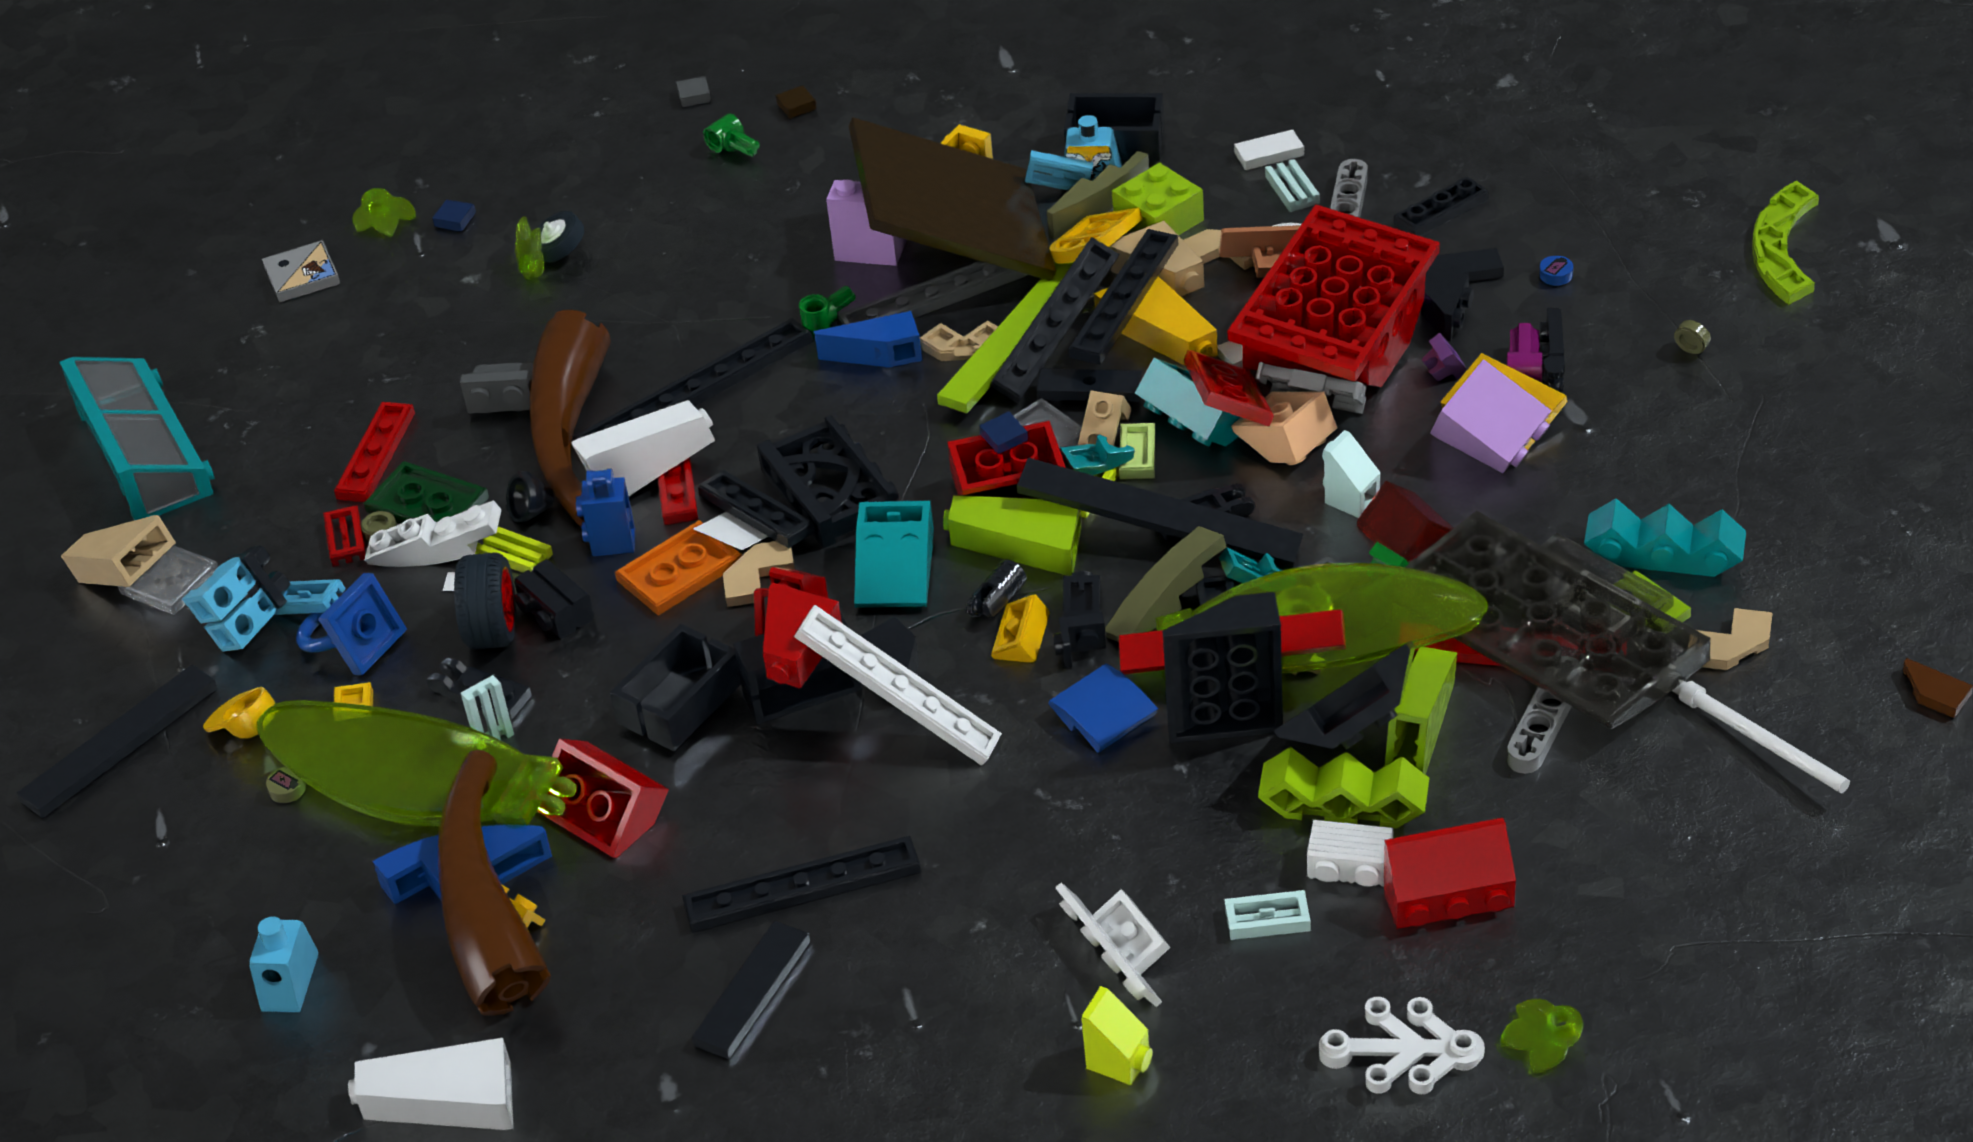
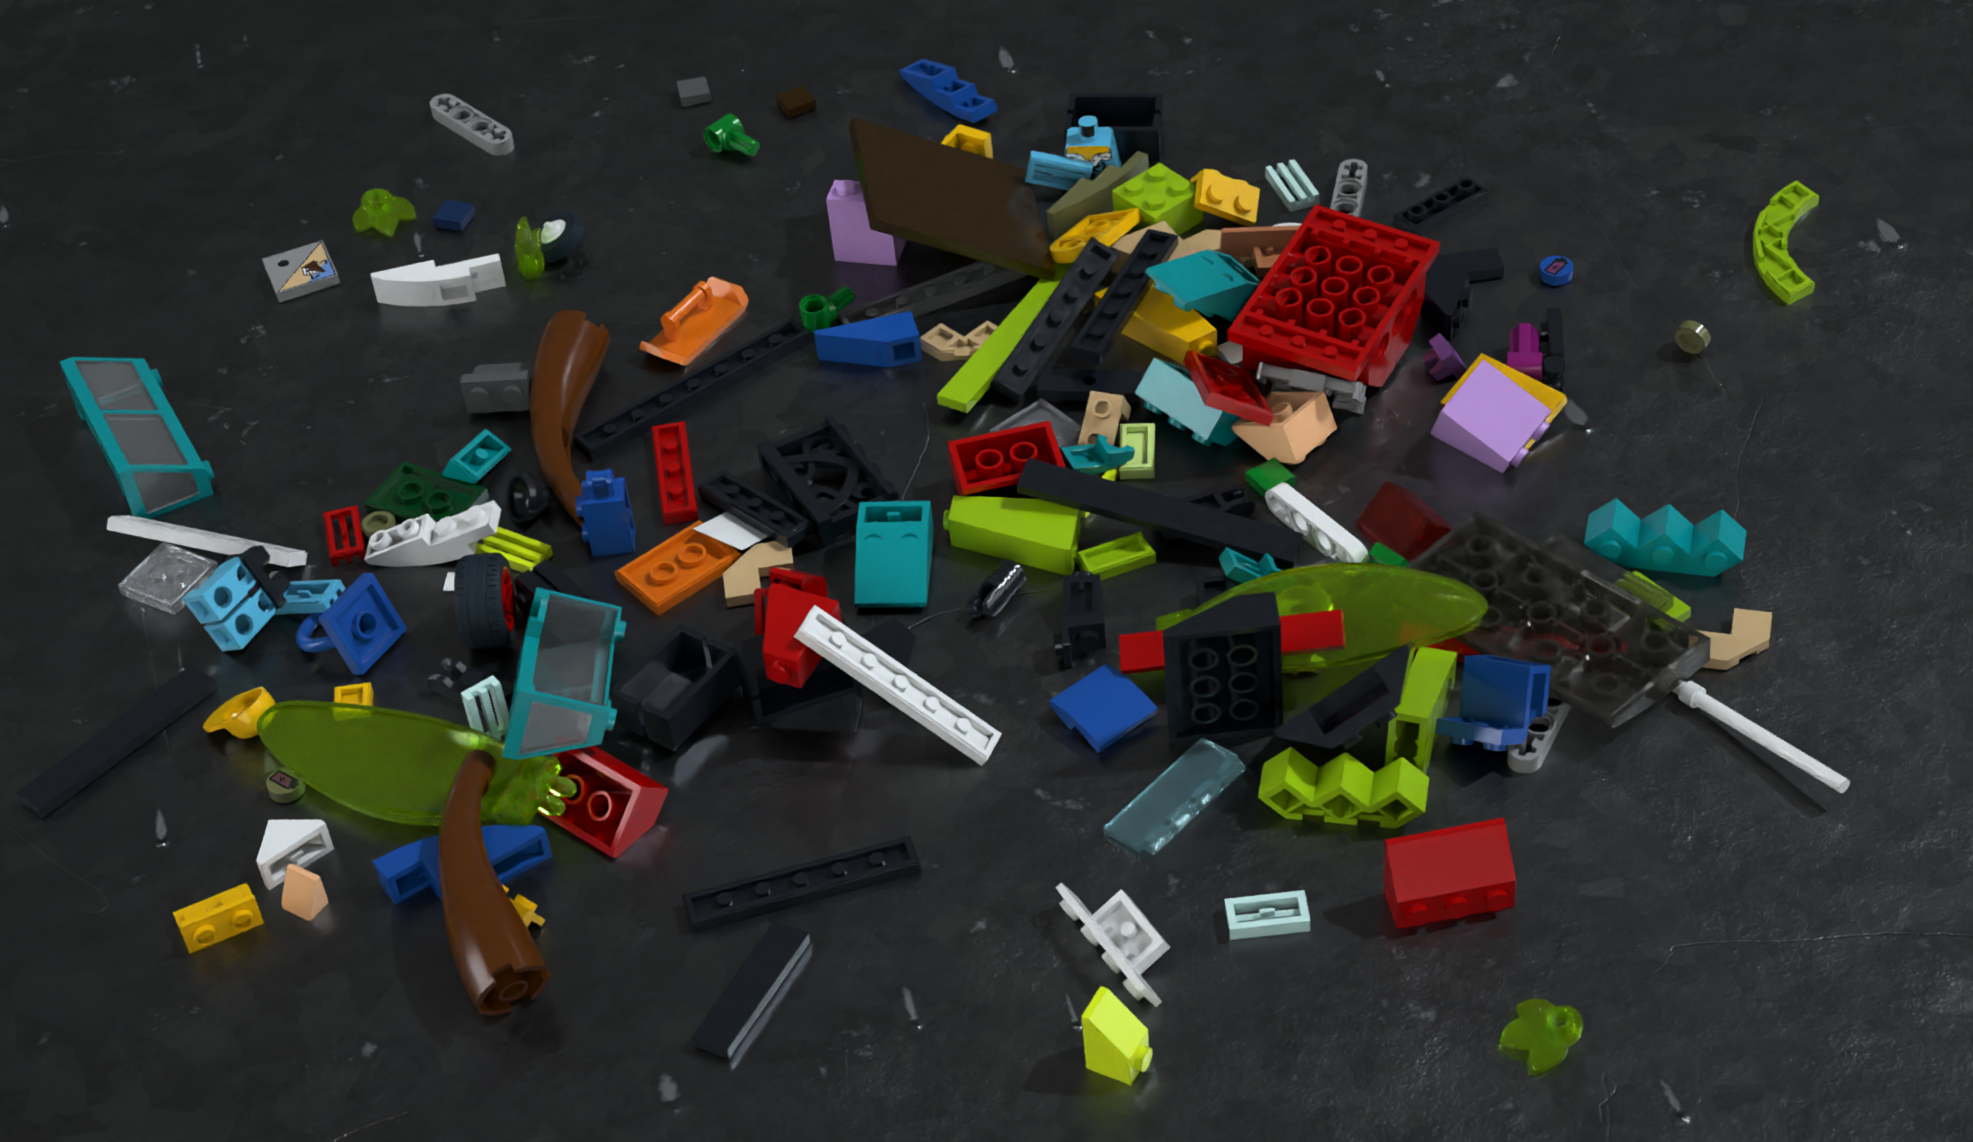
(119, 552): tan slope -> none
(202, 539): none -> white tile
(218, 917): none -> yellow bracket
(285, 952): medium azure torso -> none
(291, 842): none -> white slope
(303, 892): none -> light nougat slope
(374, 452): red tile -> none
(438, 1086): white slope -> none
(443, 285): none -> white slope
(469, 127): none -> light grey beam
(477, 458): none -> teal slope
(563, 676): none -> clear windscreen
(647, 444): white slope -> none
(697, 320): none -> orange piece
(943, 88): none -> blue slope
(1003, 432): dark blue tile -> none
(1021, 630): yellow slope -> none
(1117, 556): none -> lime tile
(1164, 582): olive slope -> none
(1175, 797): none -> clear light blue windscreen
(1206, 283): none -> teal slope
(1226, 197): none -> yellow bracket
(1269, 149): white tile -> none
(1269, 475): none -> green tile
(1315, 525): none -> white beam
(1347, 852): white brick -> none
(1349, 475): light aqua slope -> none
(1406, 1047): white plant -> none
(1497, 701): none -> blue piece
(1936, 688): reddish brown tile -> none

